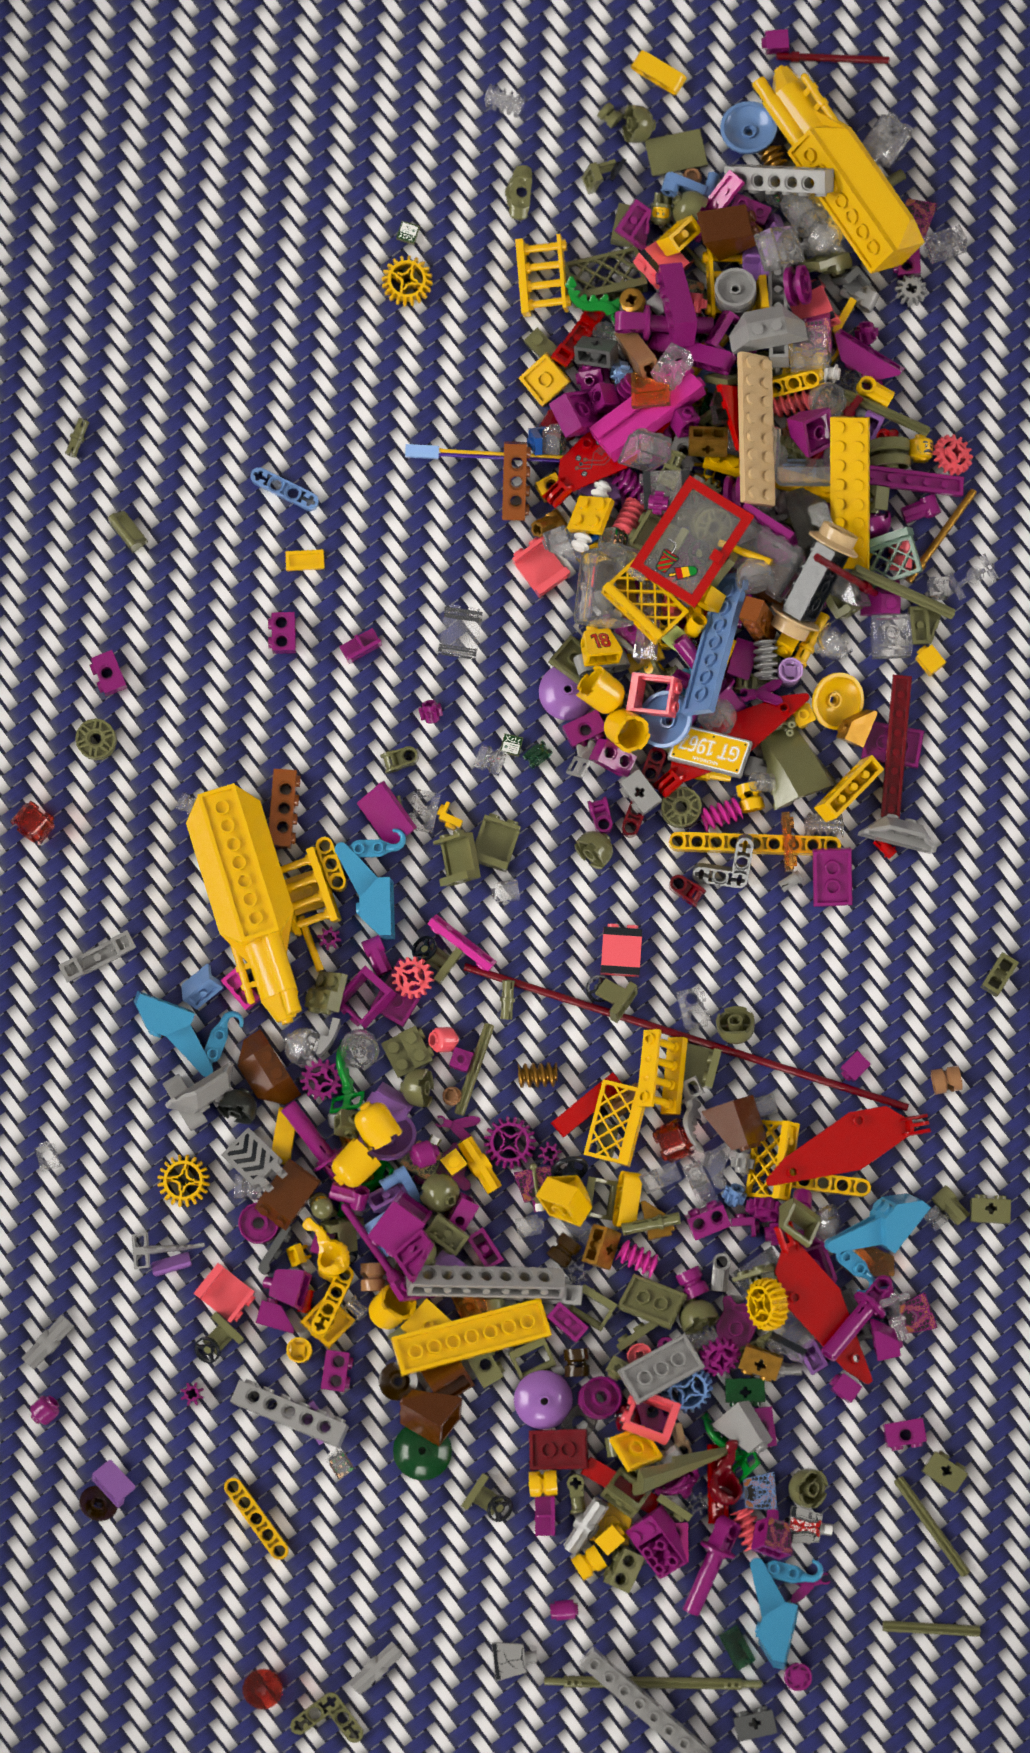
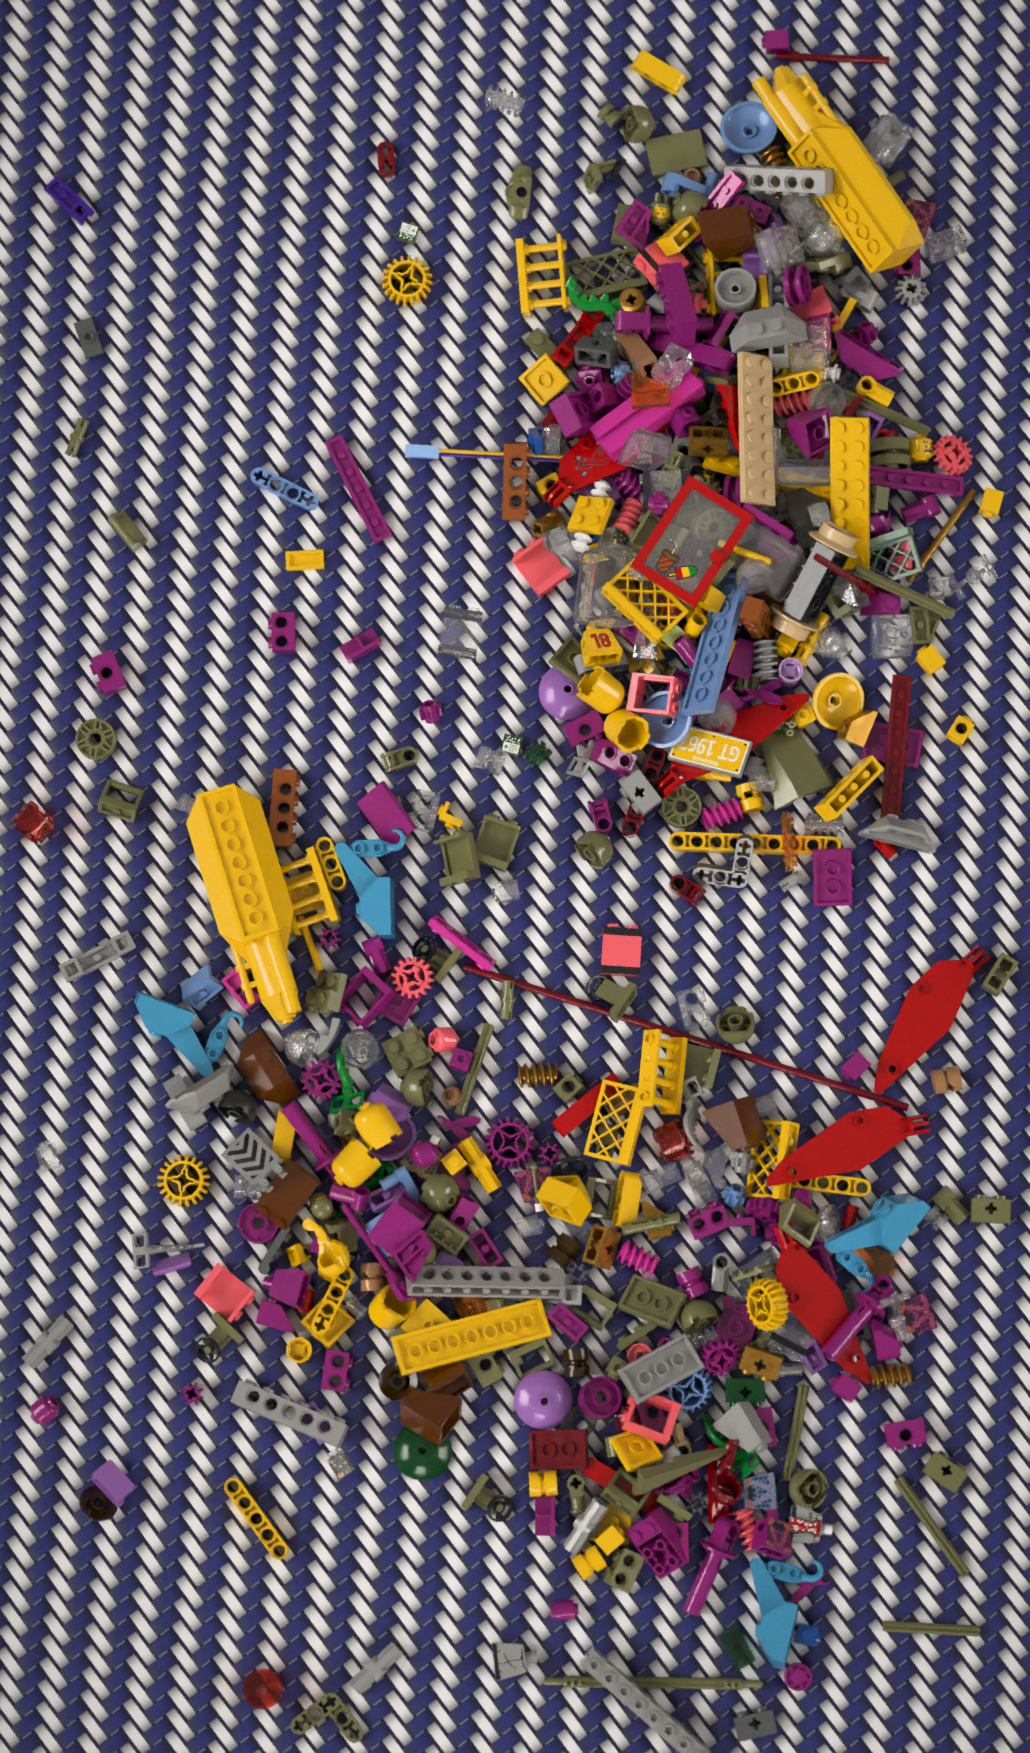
(68, 200): none -> dark purple plate
(88, 338): none -> dark grey plate
(117, 807): none -> olive tile
(358, 489): none -> magenta plate
(390, 159): none -> dark red beam
(564, 1095): none -> olive brick
(795, 1432): none -> olive axle
(807, 1634): none -> blue brick
(850, 1216): none -> red pin
(891, 1375): none -> pearl gold piece
(926, 1014): none -> red wing
(956, 737): none -> yellow brick
(991, 503): none -> yellow brick

